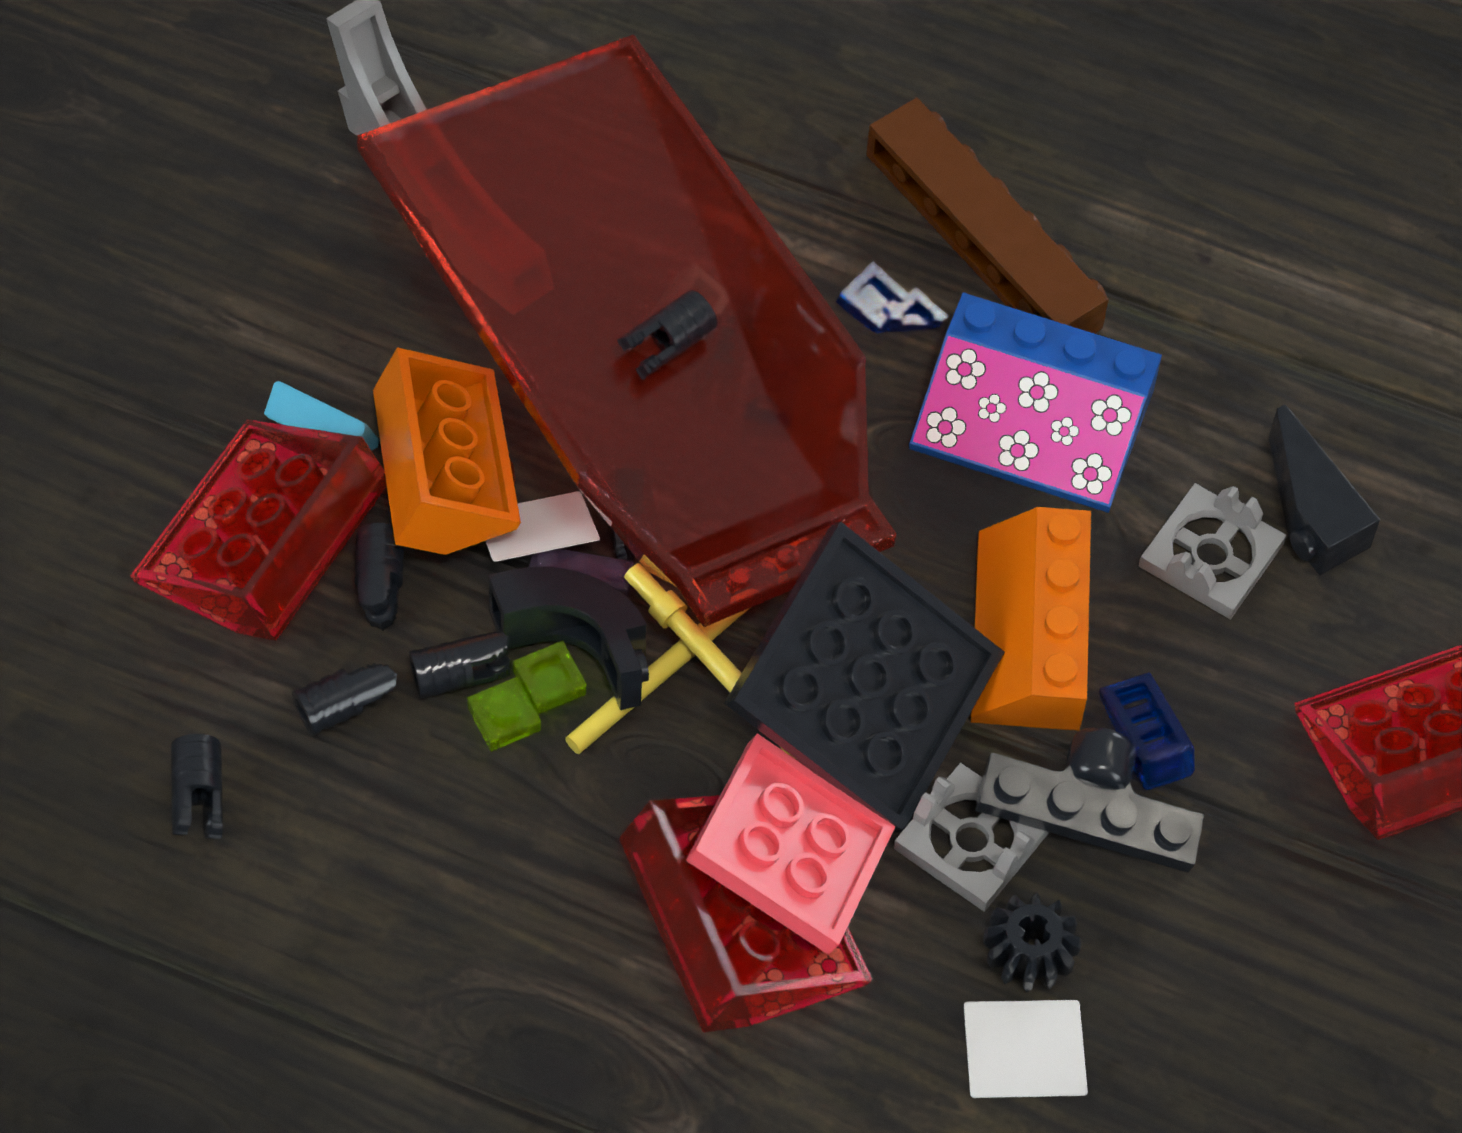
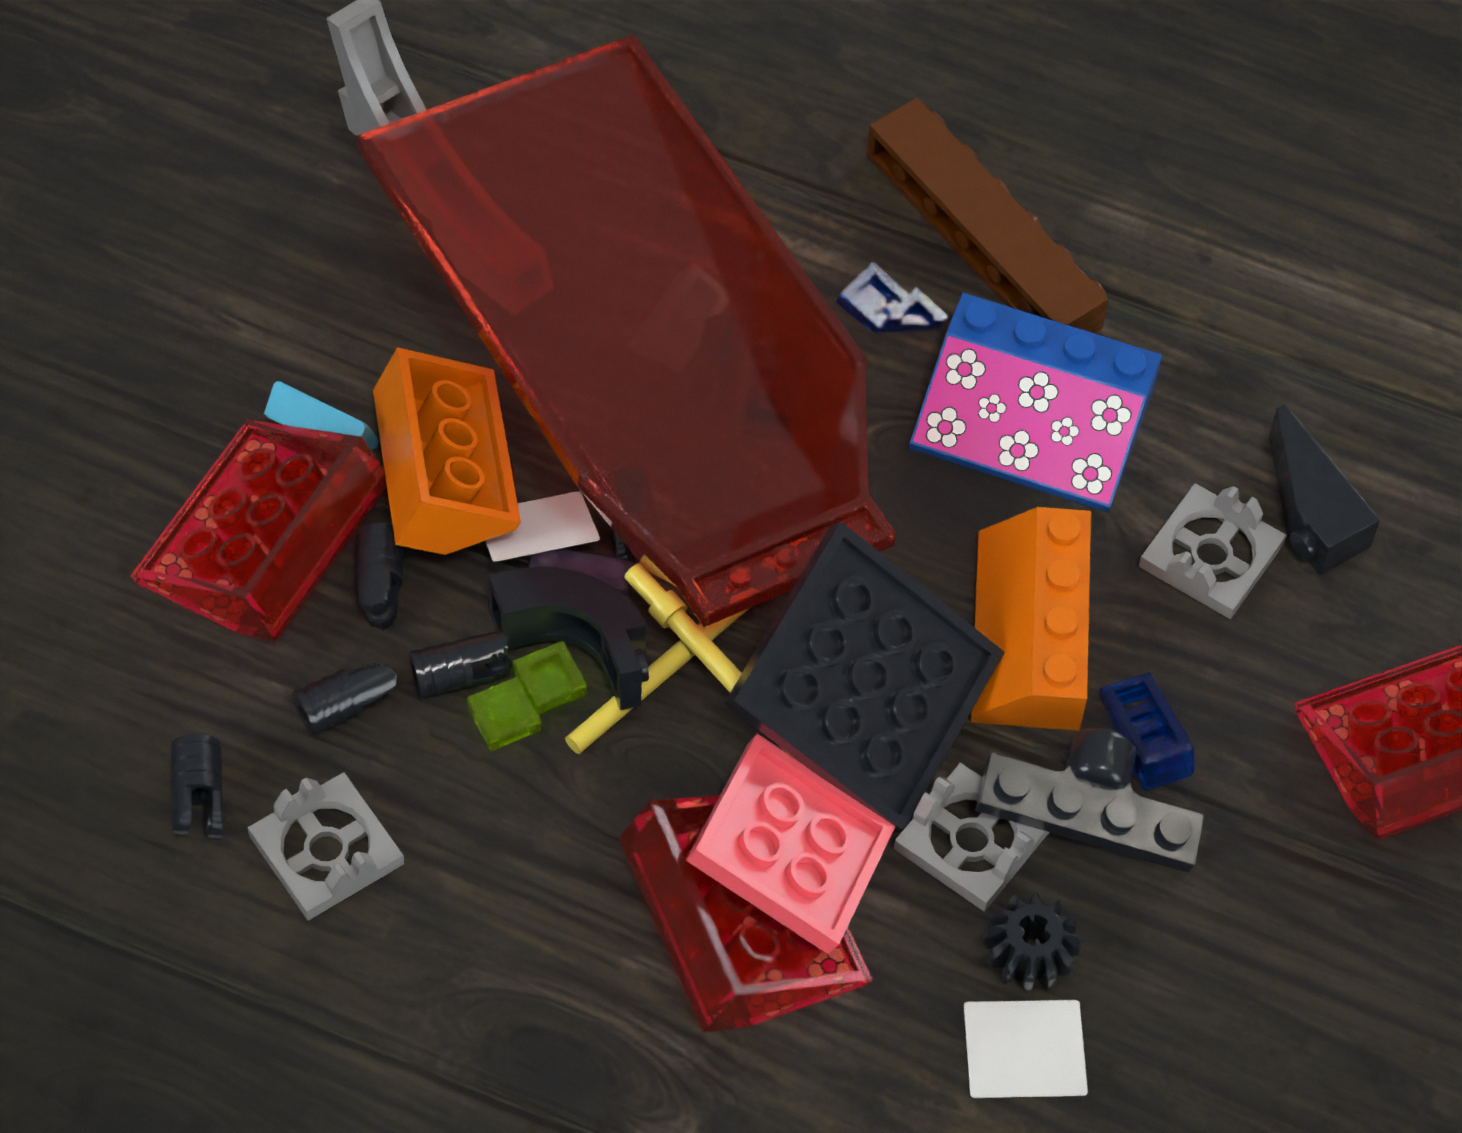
(343, 879): none -> light grey piece
(672, 330): black hinge -> none

